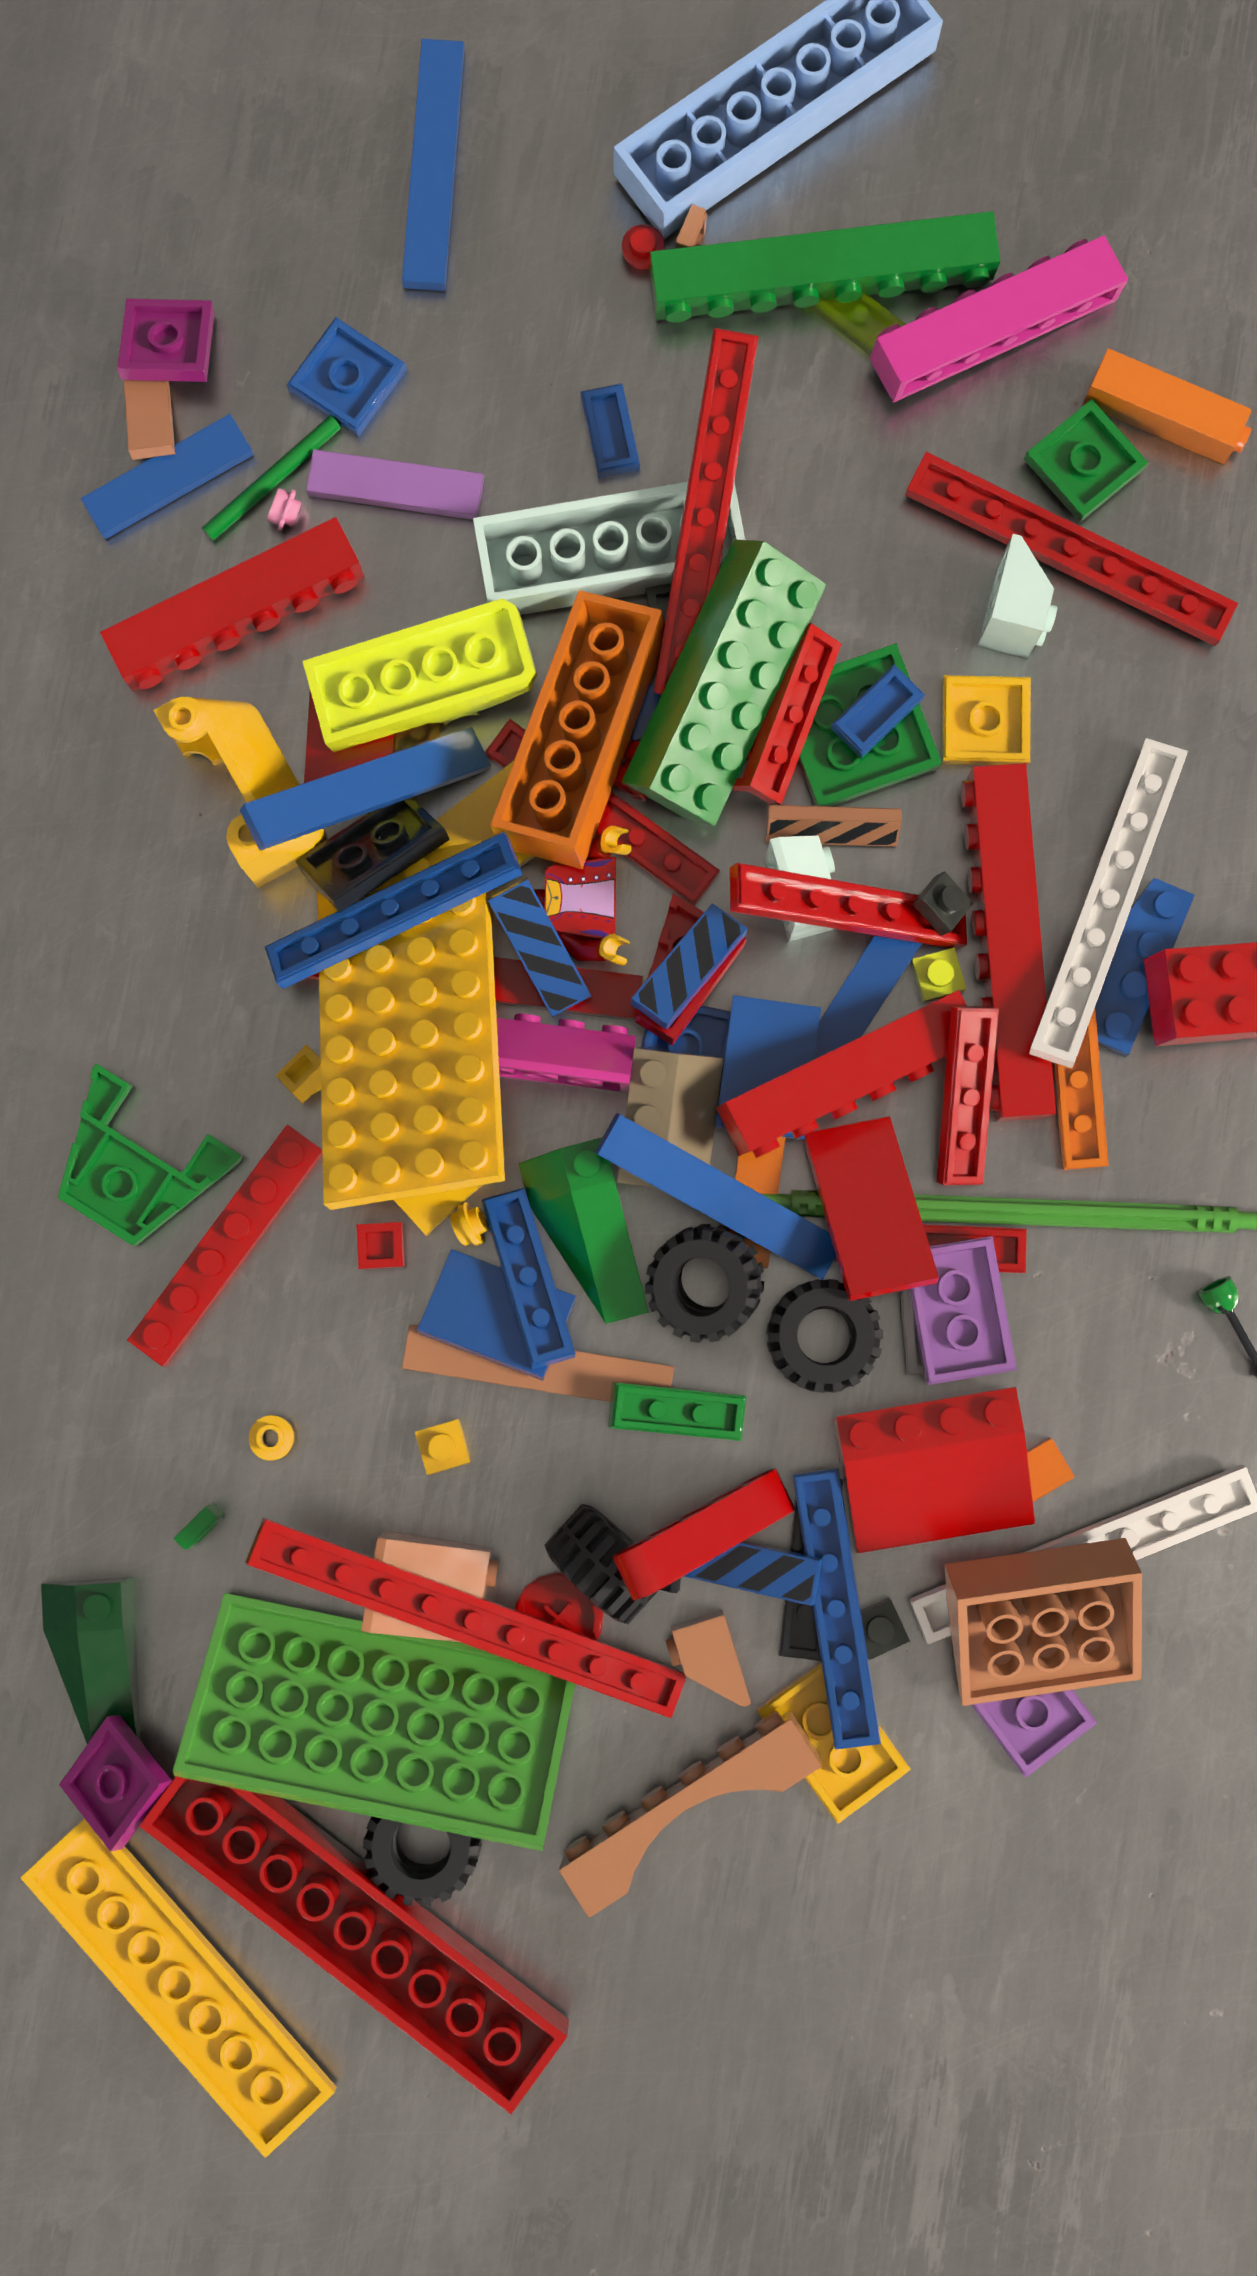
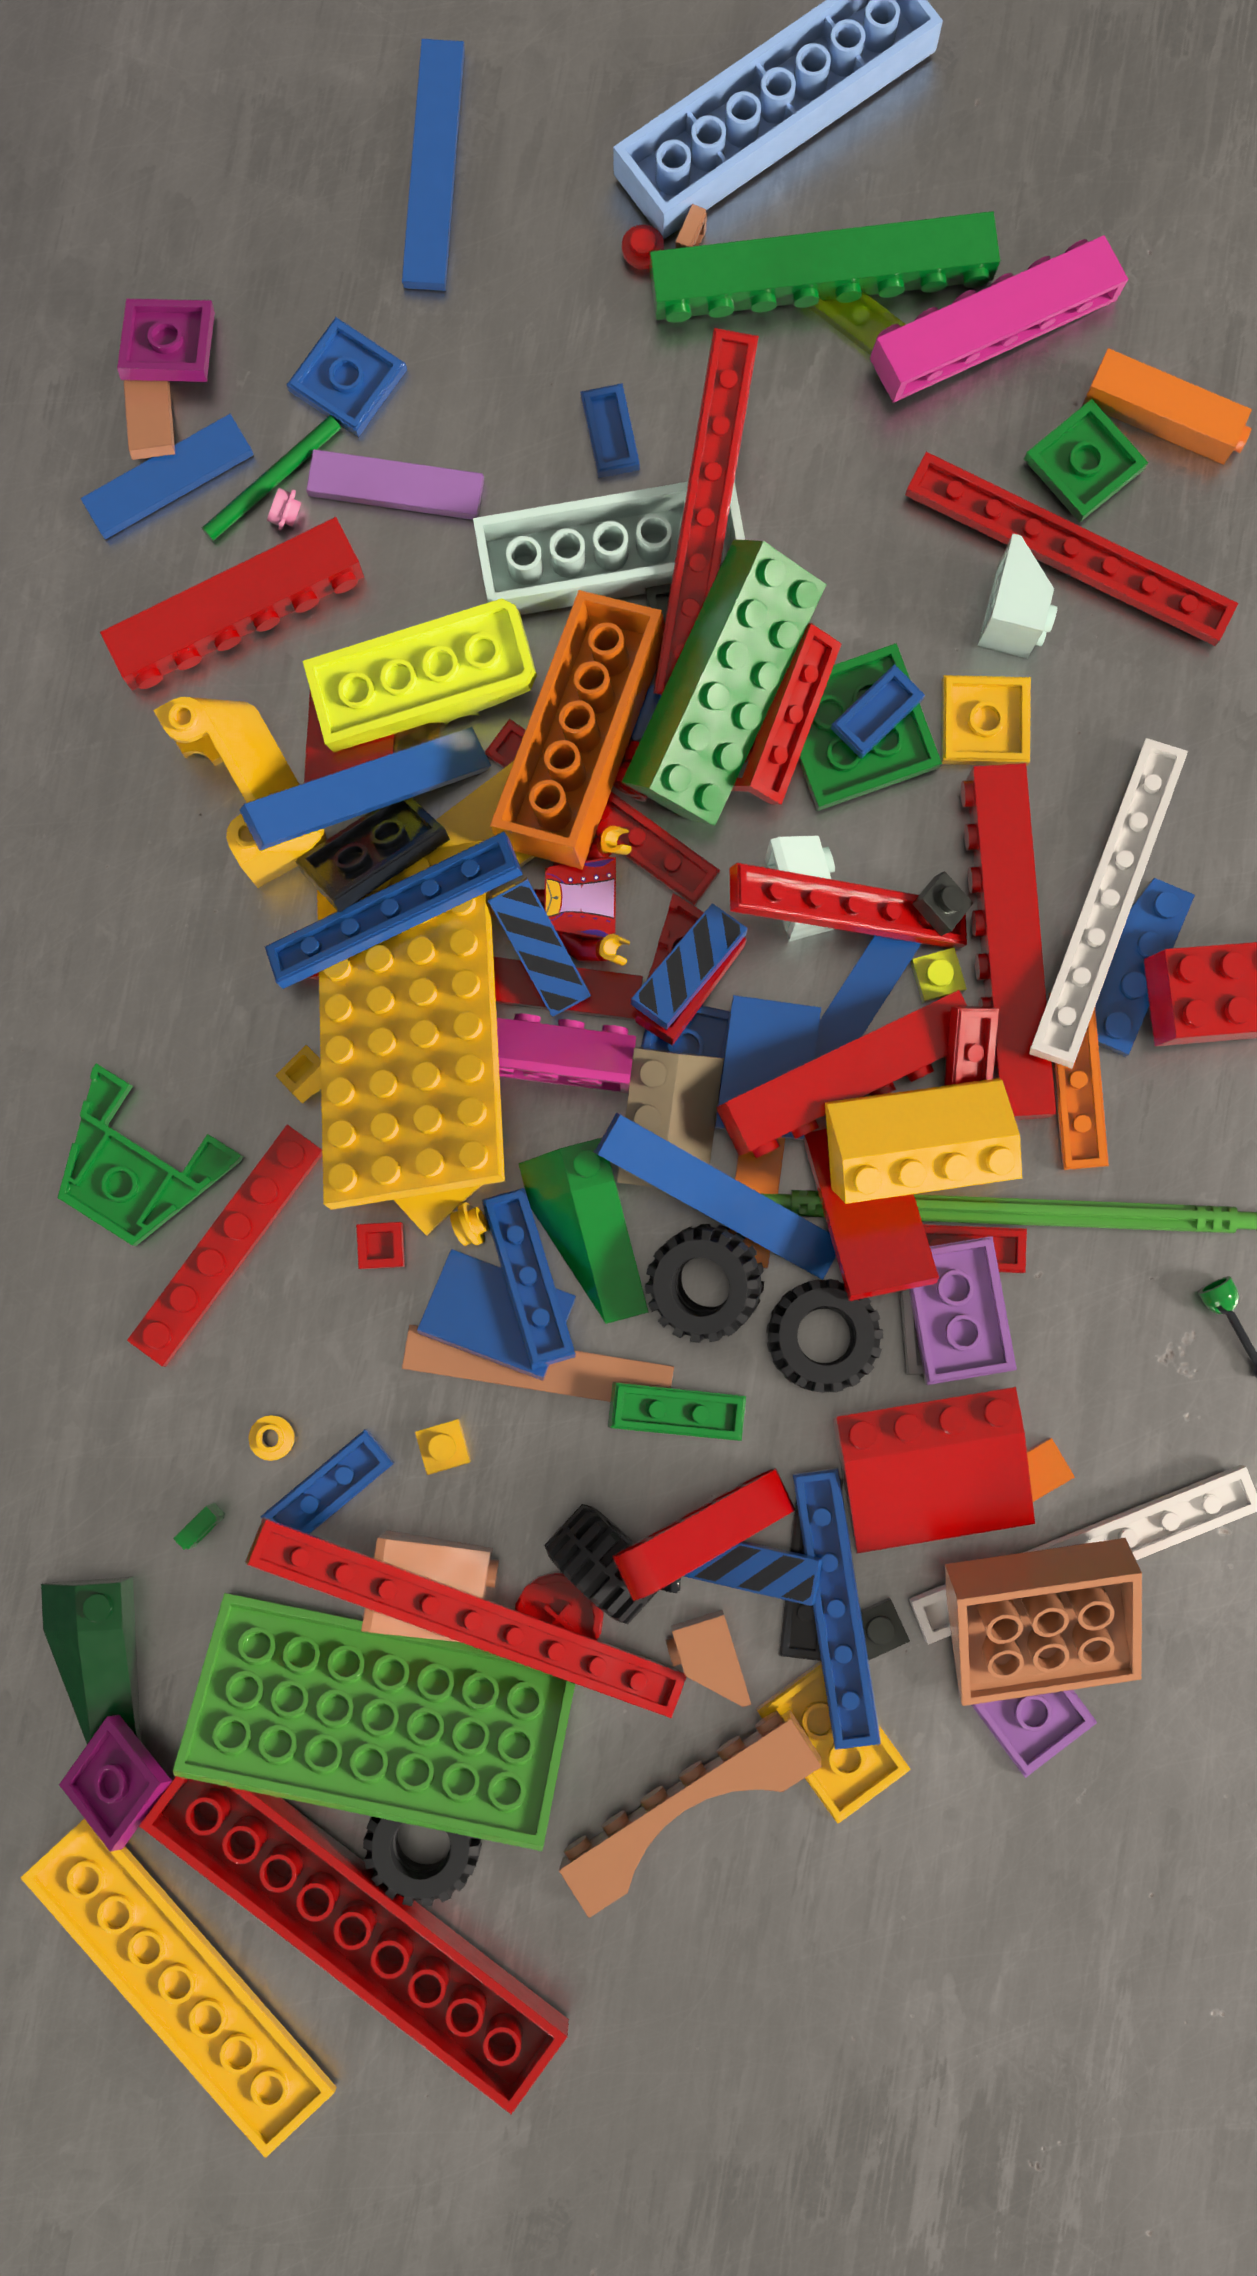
(332, 1484): none -> blue tile
(836, 824): nougat tile -> none
(922, 1141): none -> yellow slope

